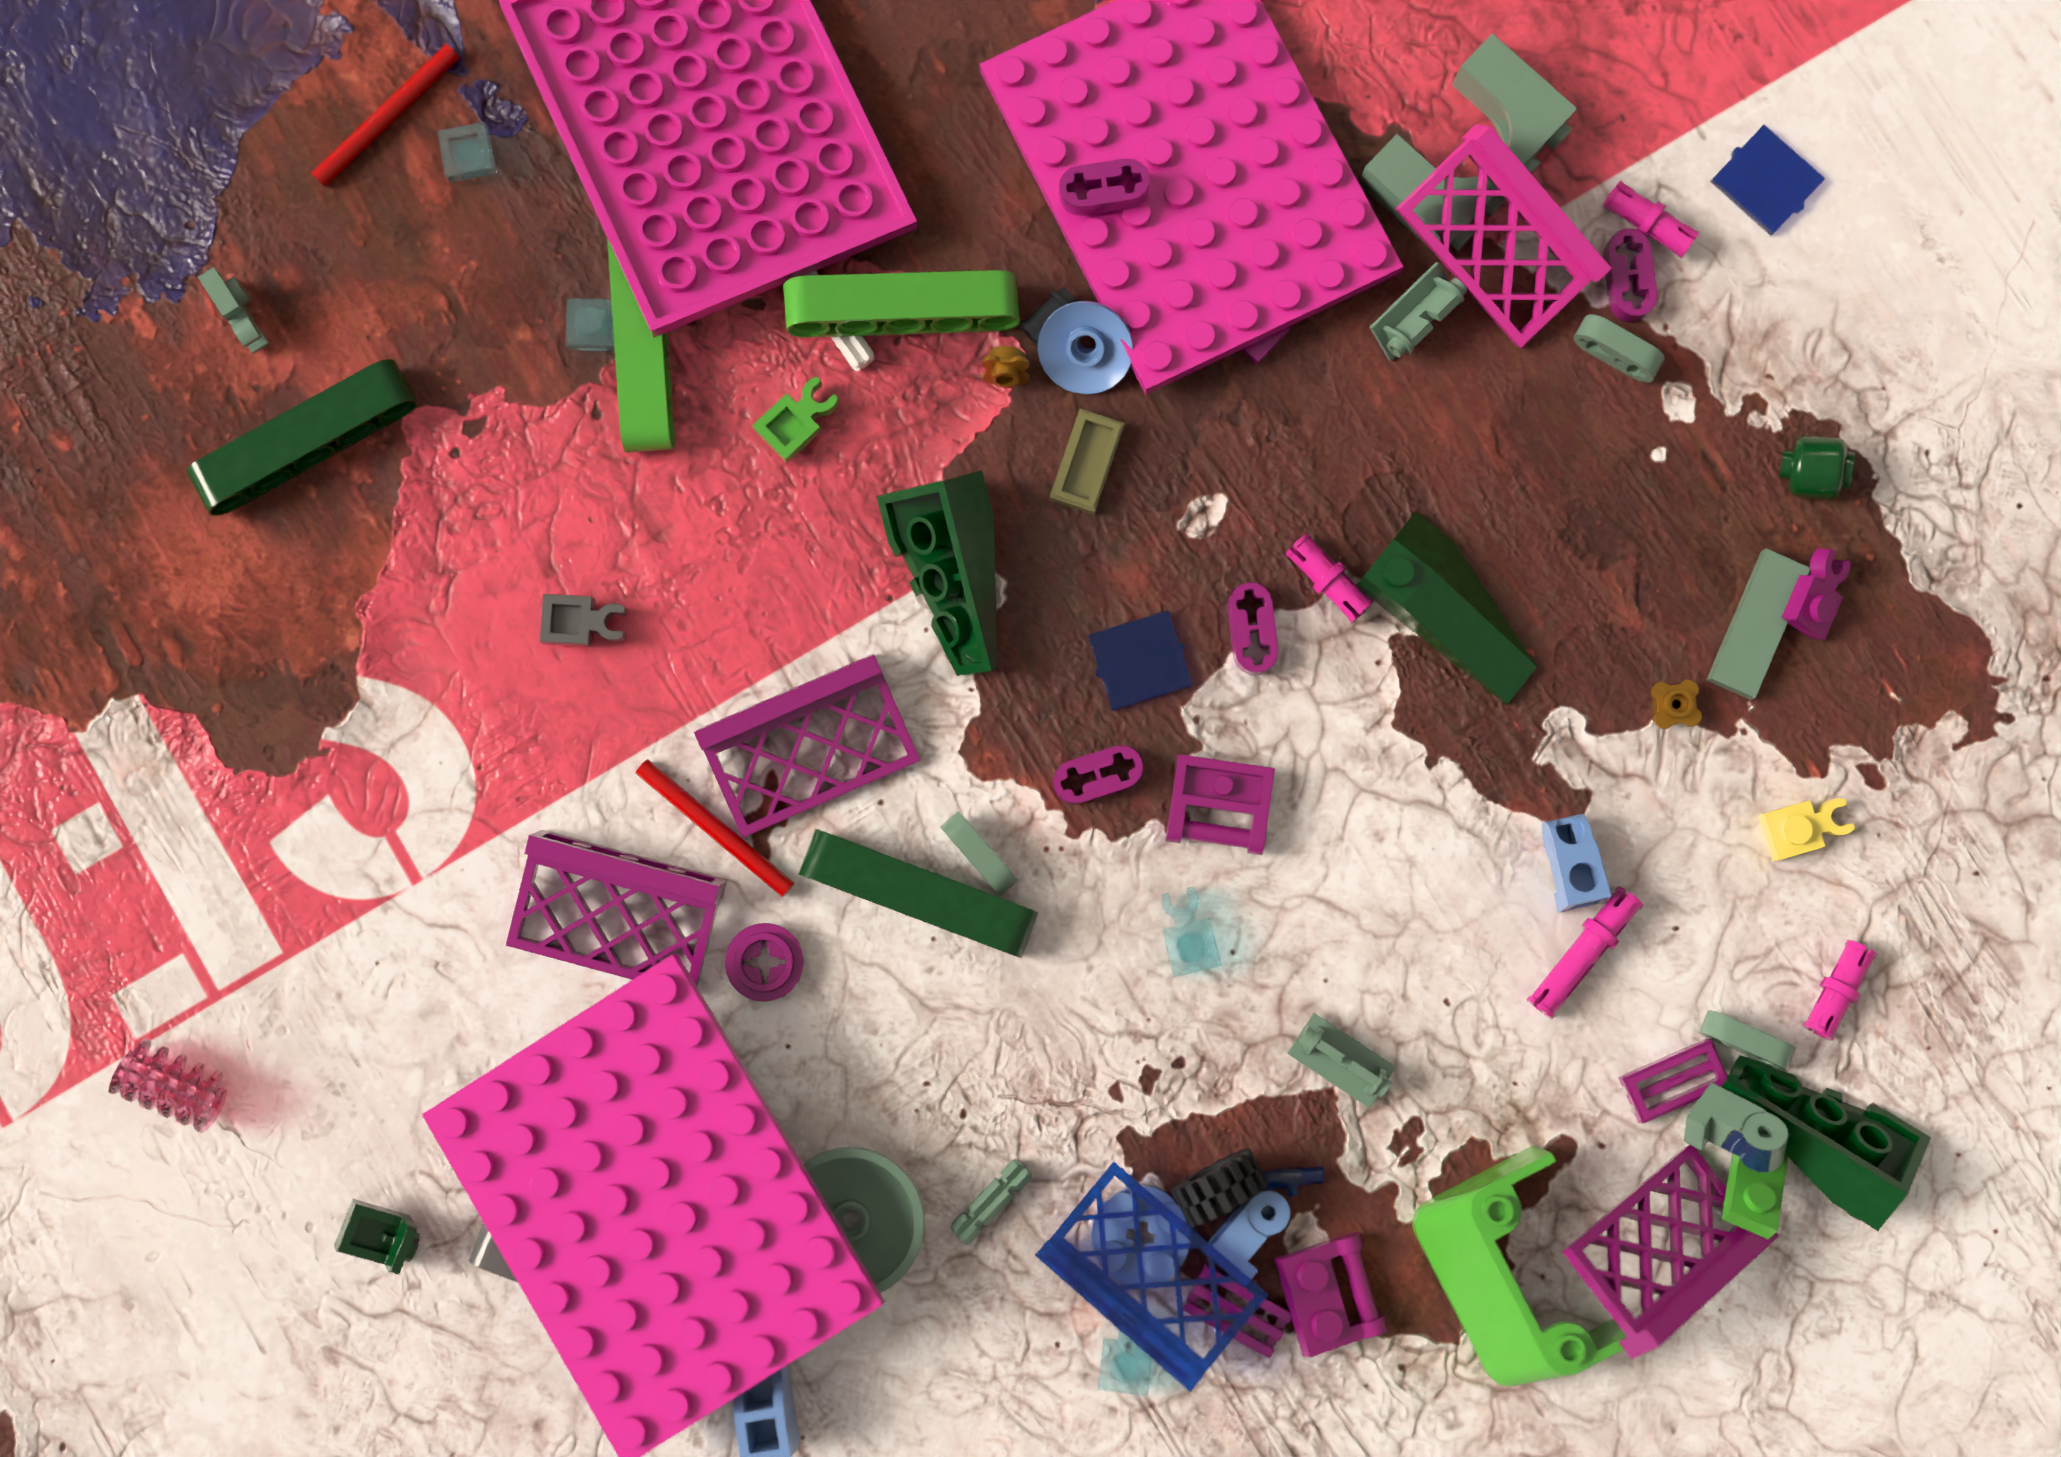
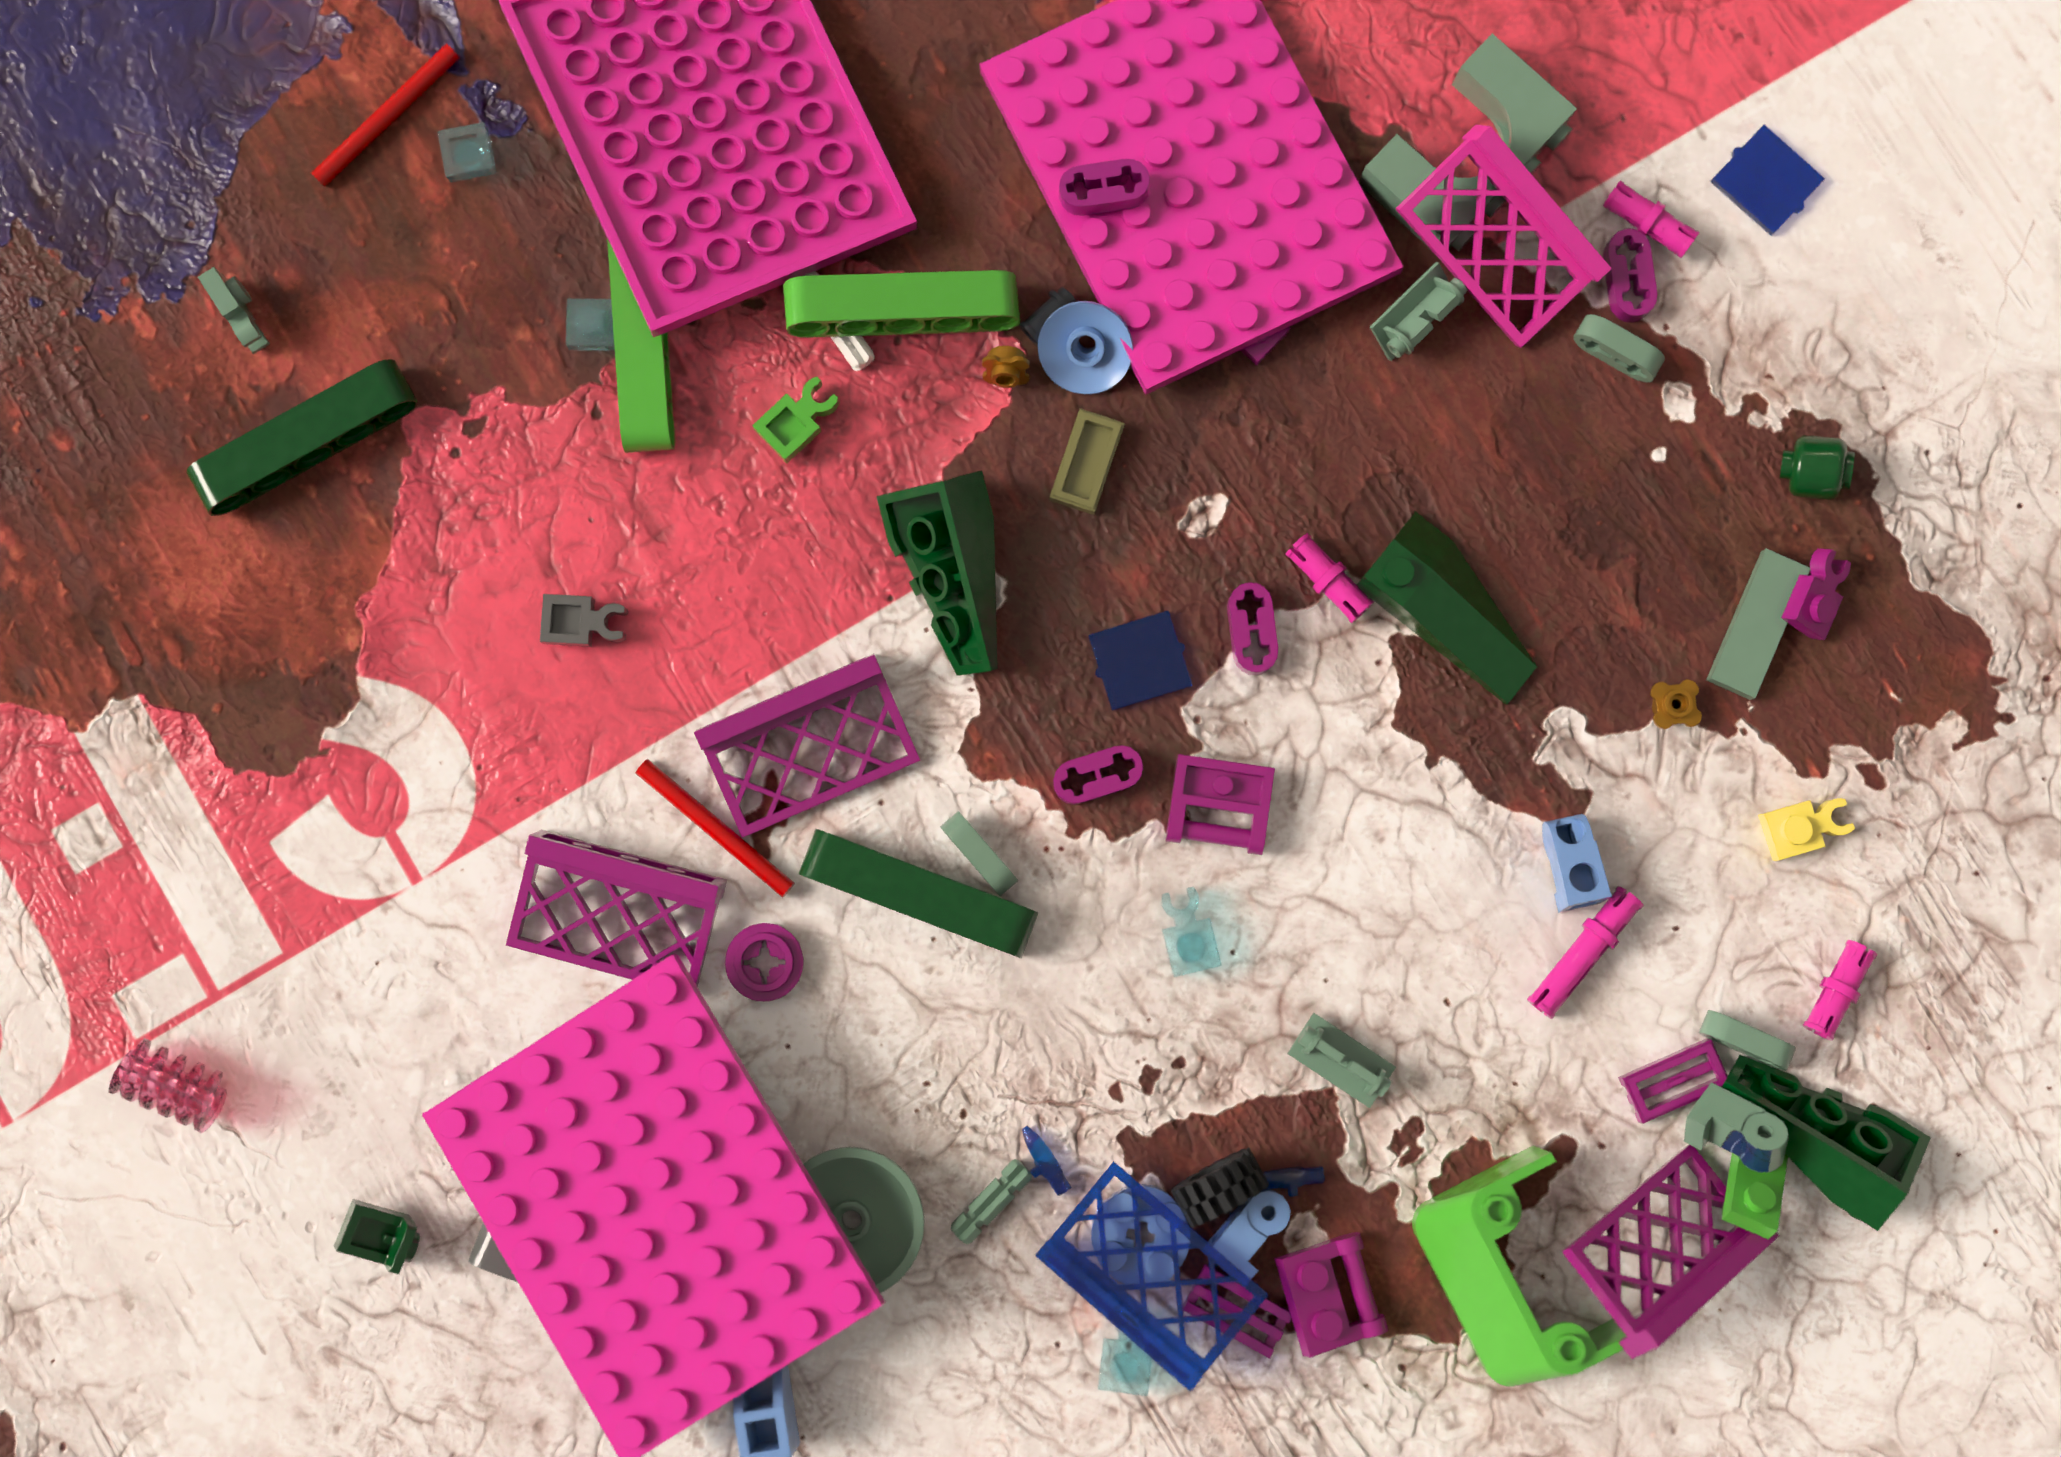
(1045, 1162): none -> clear blue helmet

